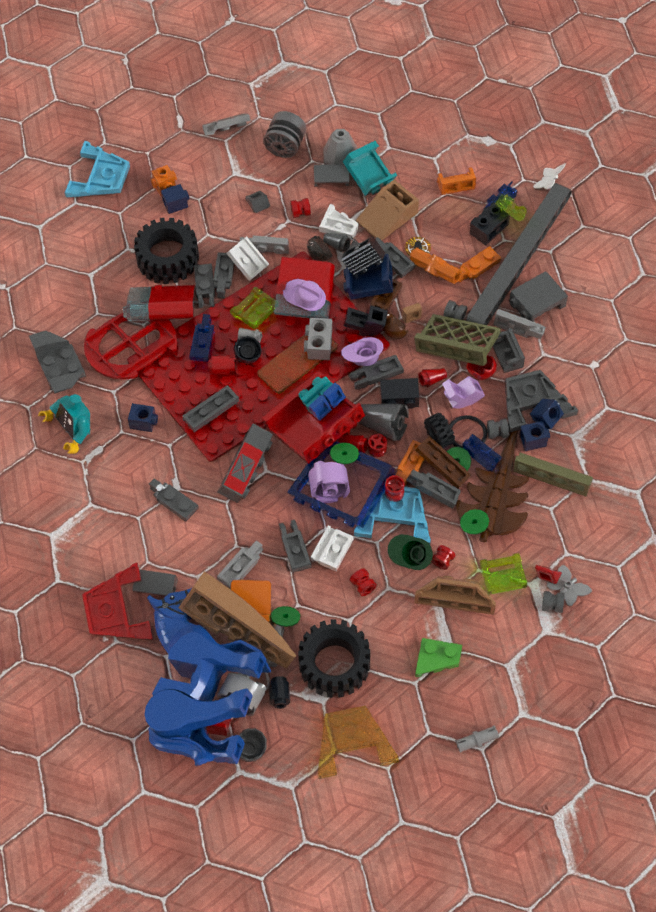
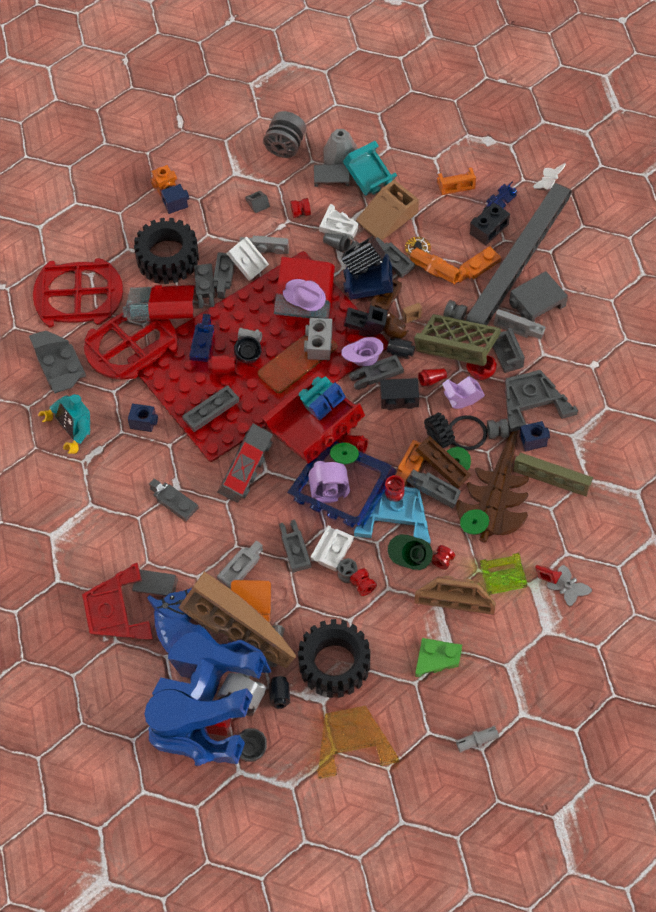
(51, 271): none -> red window
(106, 175): medium azure wing -> none
(224, 124): light grey hinge -> none
(257, 311): clear neon green plate -> none
(285, 616): green piece -> none
(318, 249): clear smoke hair -> none
(345, 566): none -> dark grey wheel
(377, 440): red wheel -> none
(386, 419): dark grey cone -> none
(401, 348): none -> black brick
(481, 452): clear blue hinge -> none
(507, 203): clear neon green plate -> none
(547, 411): dark blue brick -> none
(552, 602): dark grey wheel -> none

